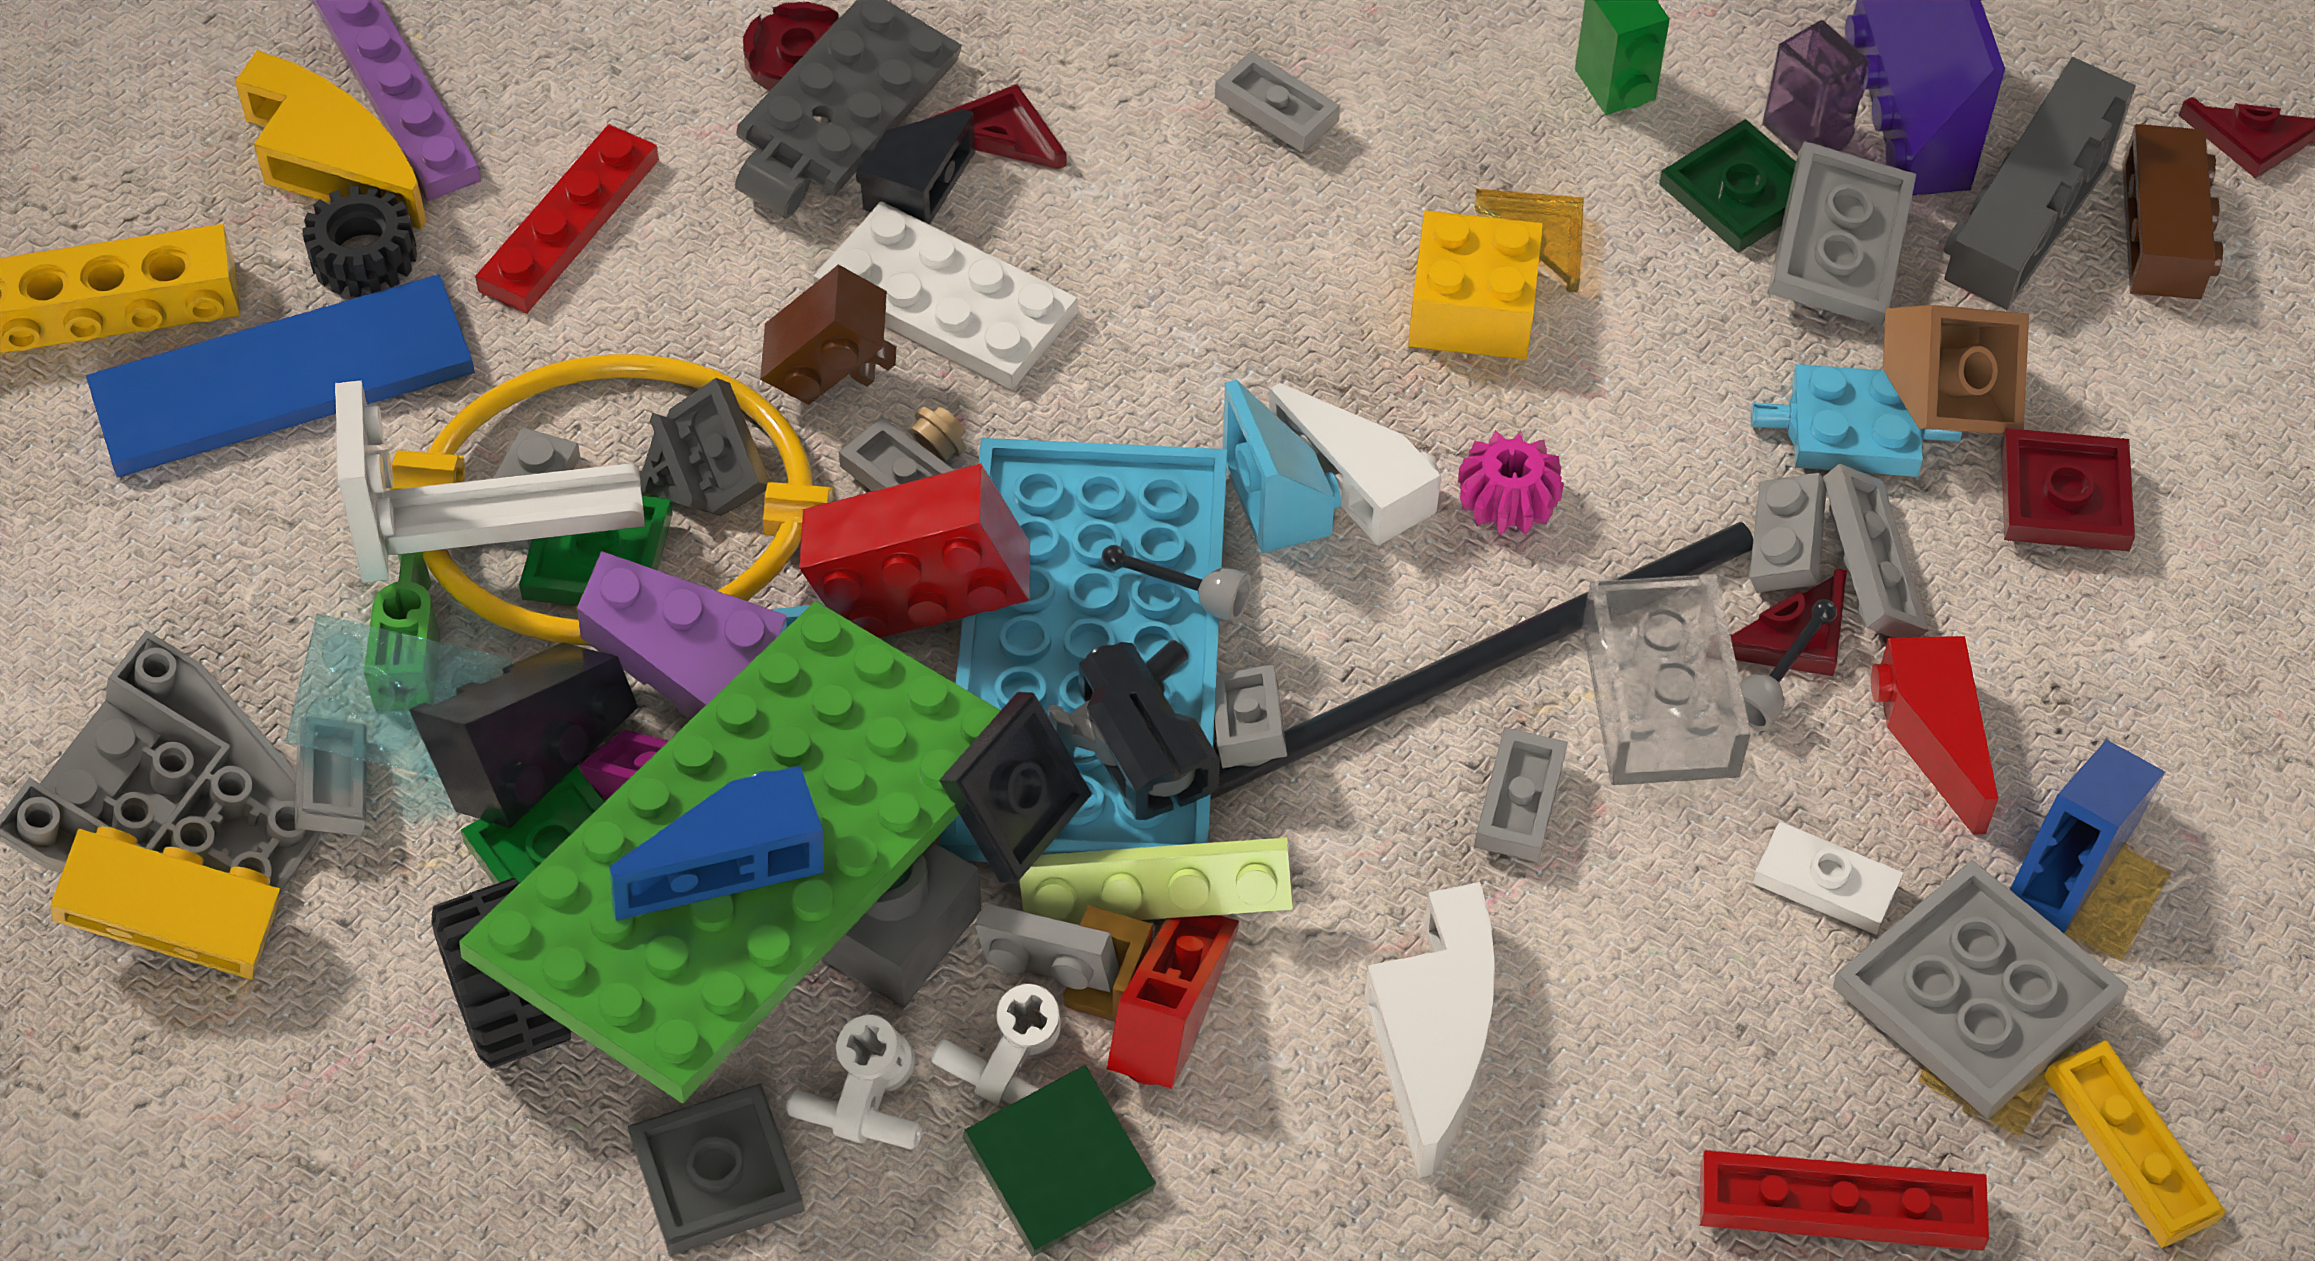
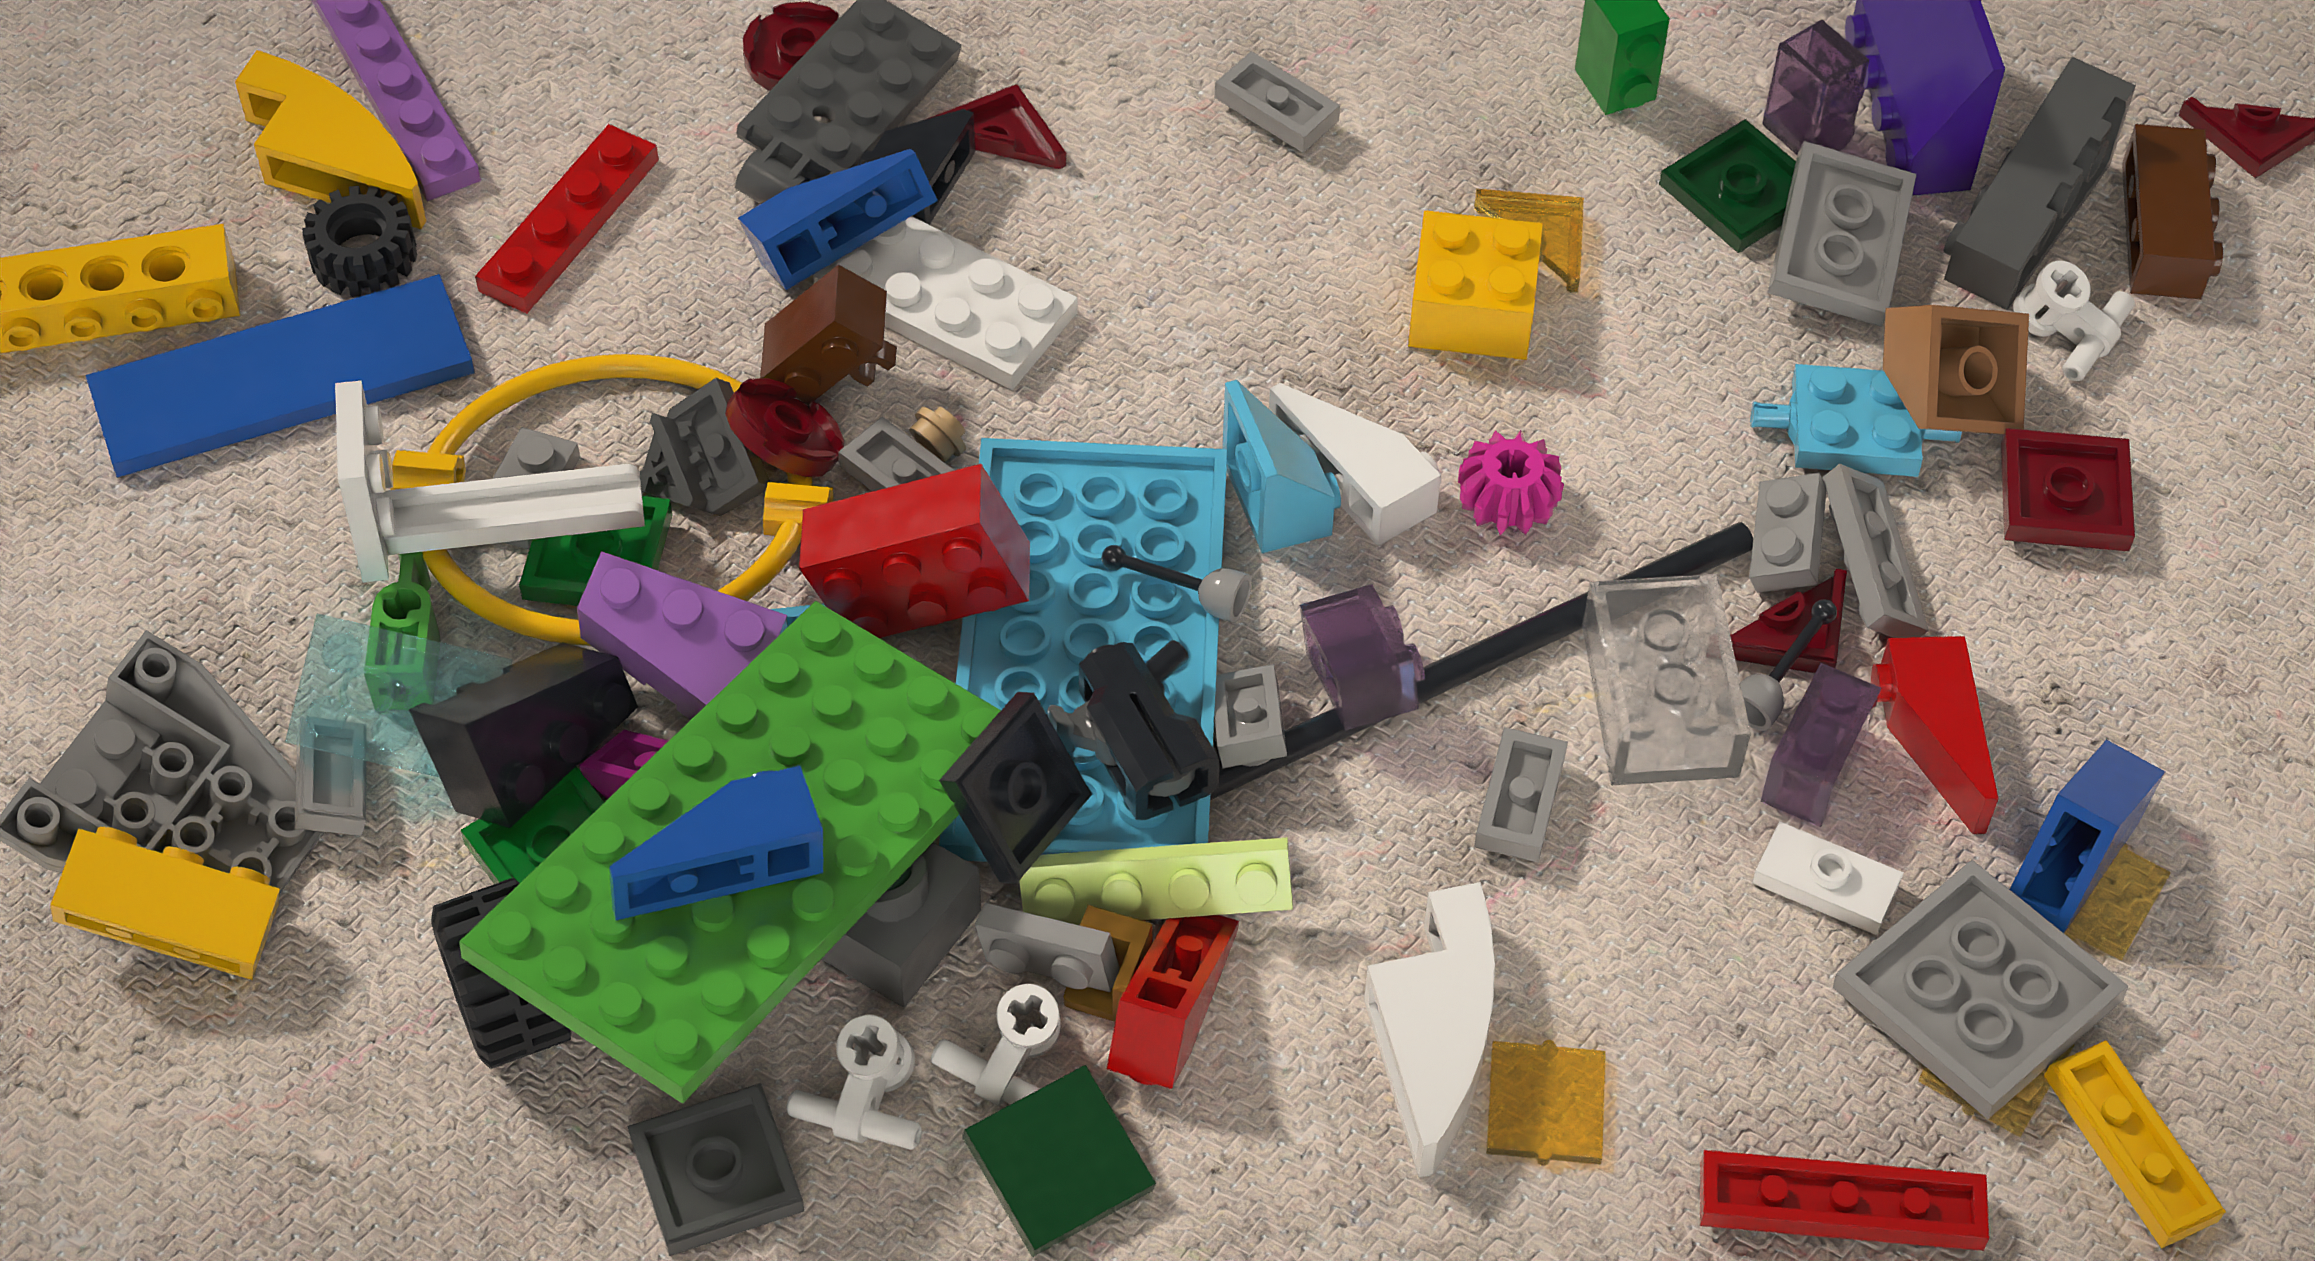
(784, 429): none -> dark red tile
(834, 215): none -> blue slope
(1361, 656): none -> clear purple brick
(1546, 1102): none -> clear yellow piece
(1820, 744): none -> clear purple brick
(2073, 315): none -> white piece

